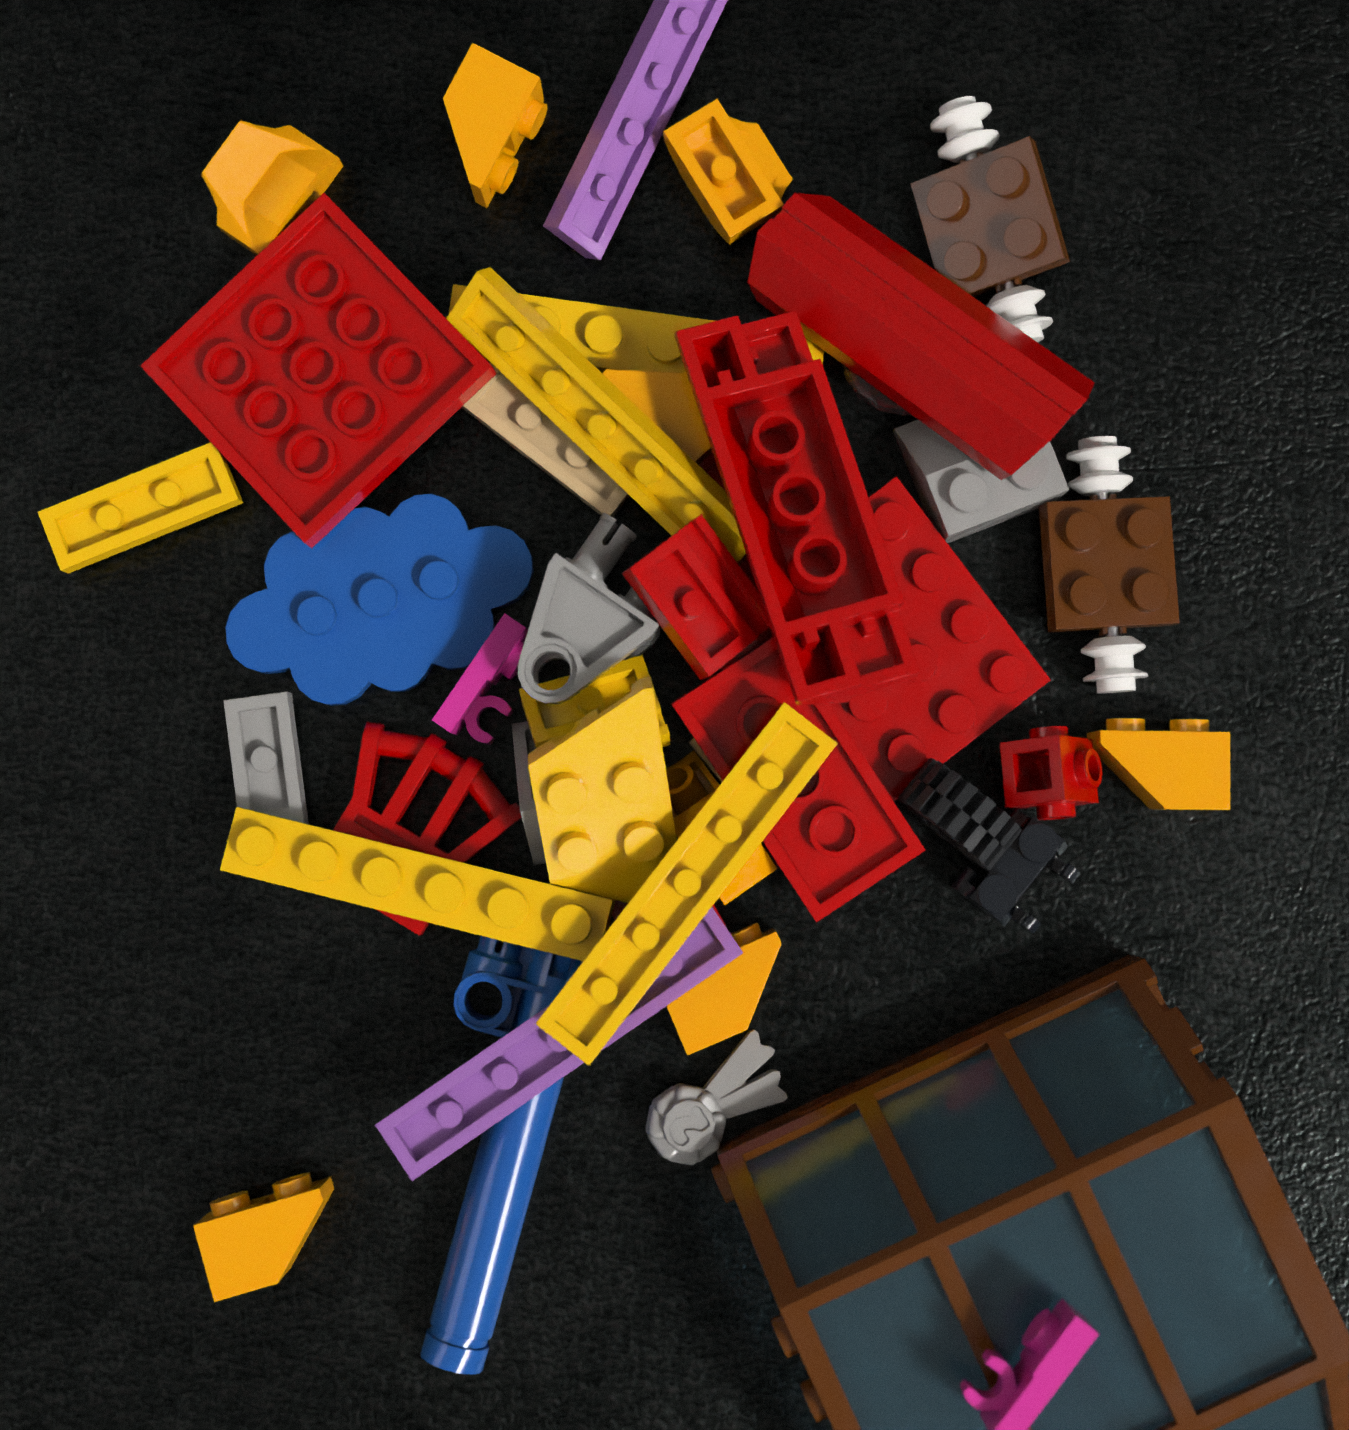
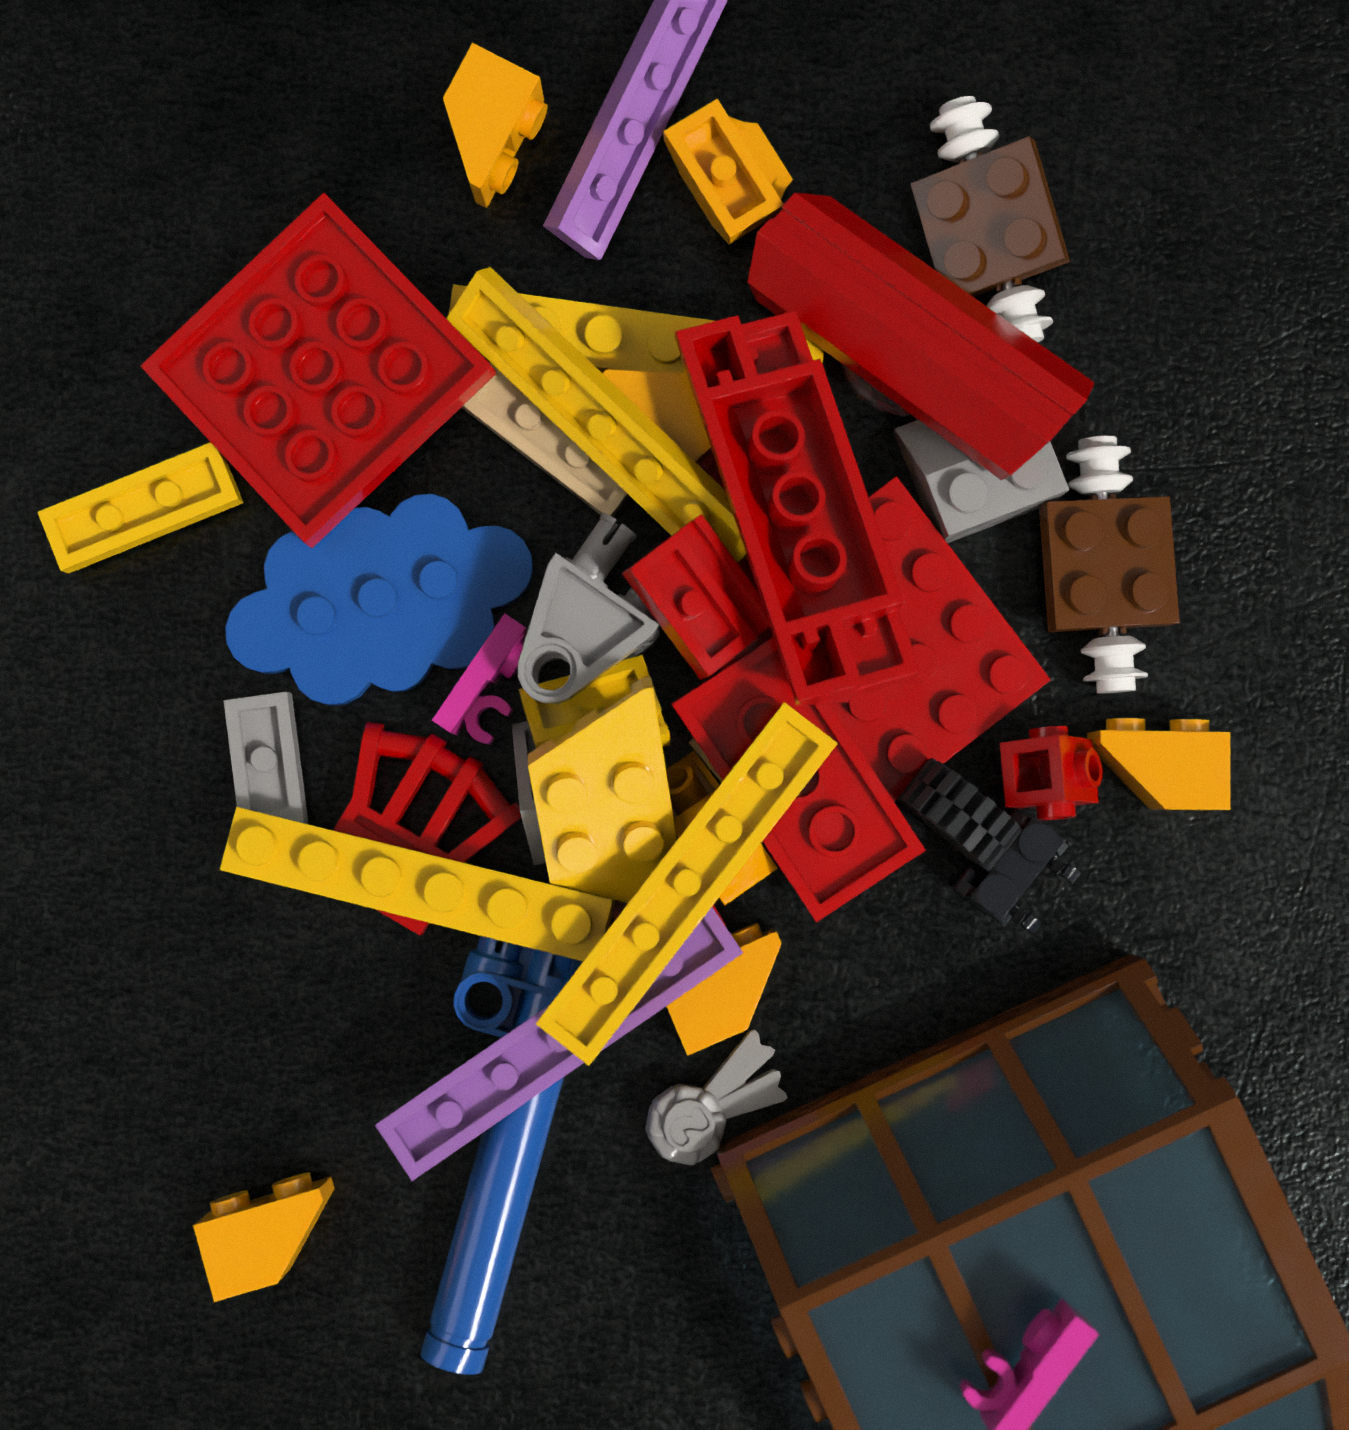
(266, 181): light orange slope -> none

